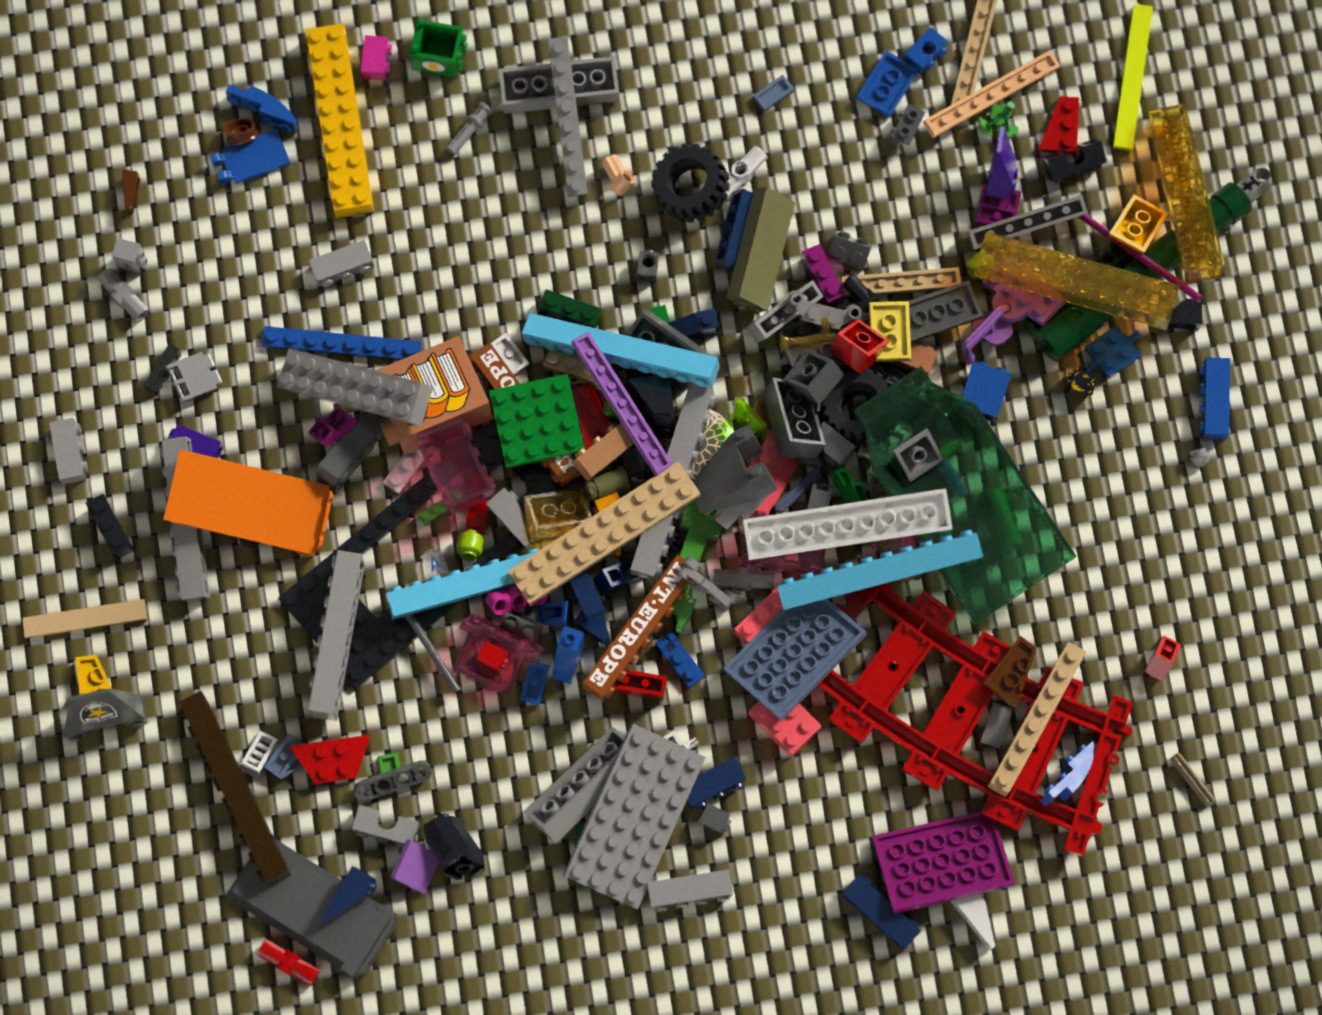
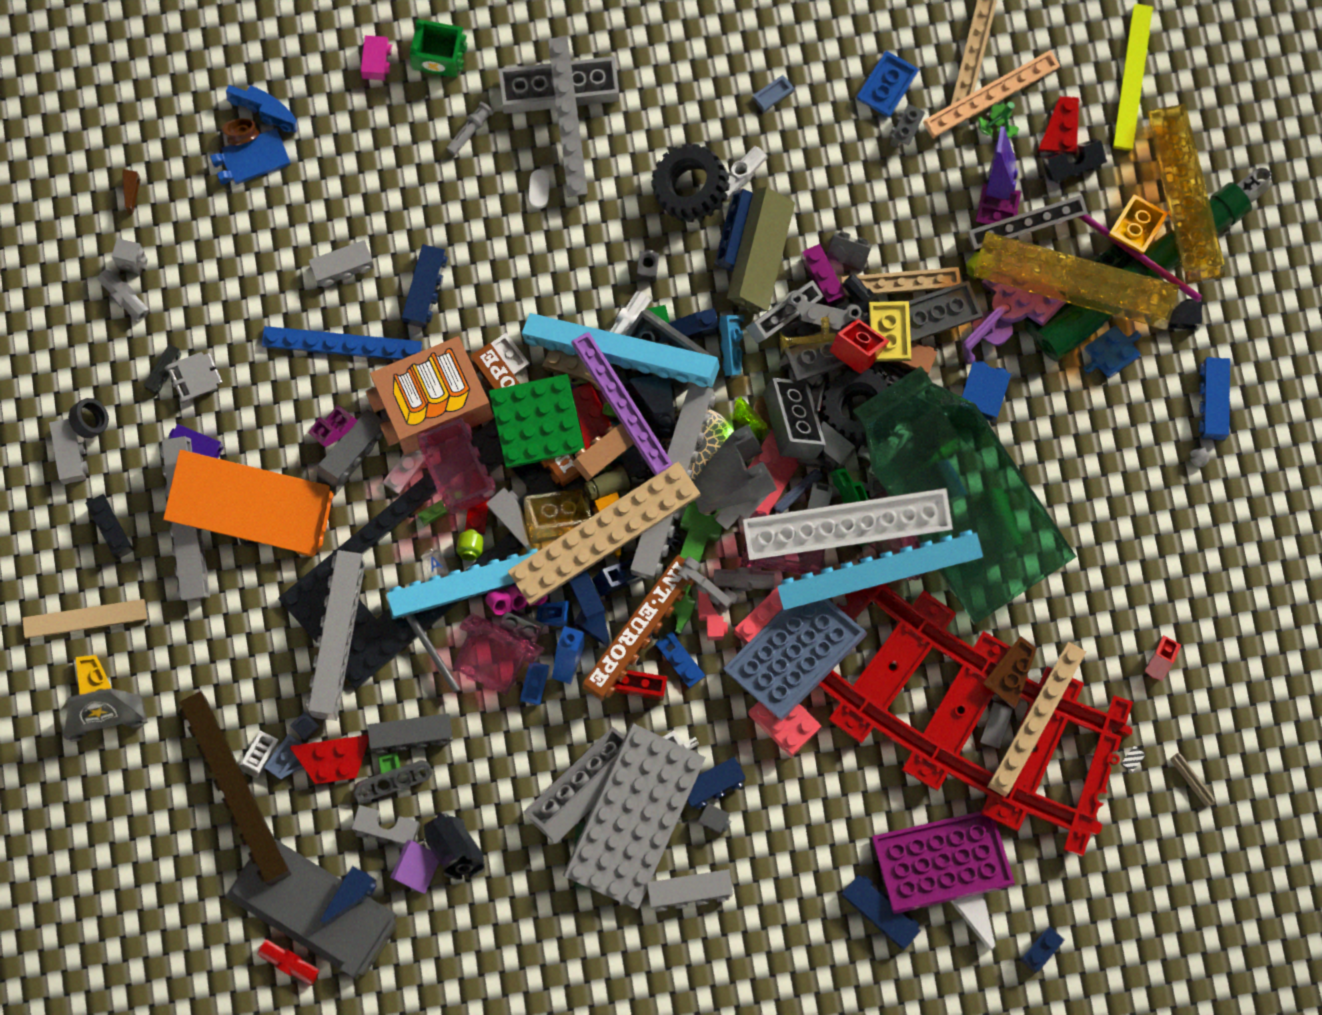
(96, 409): none -> black tyre
(304, 726): none -> sand blue tile
(339, 121): yellow brick -> none
(355, 387): light grey brick -> none
(410, 732): none -> dark grey brick
(424, 286): none -> dark blue brick
(493, 657): red brick -> none
(539, 189): none -> white tile
(569, 309): dark green brick -> none
(620, 178): light nougat piece -> none
(629, 314): none -> white piece
(715, 624): none -> coral slope
(731, 336): none -> dark azure wing
(814, 376): dark grey slope -> none
(917, 455): light grey slope -> none
(931, 41): blue brick -> none
(1042, 949): none -> dark blue brick
(1072, 774): slope -> none
(1081, 381): black brick -> none
(1133, 758): none -> sticker

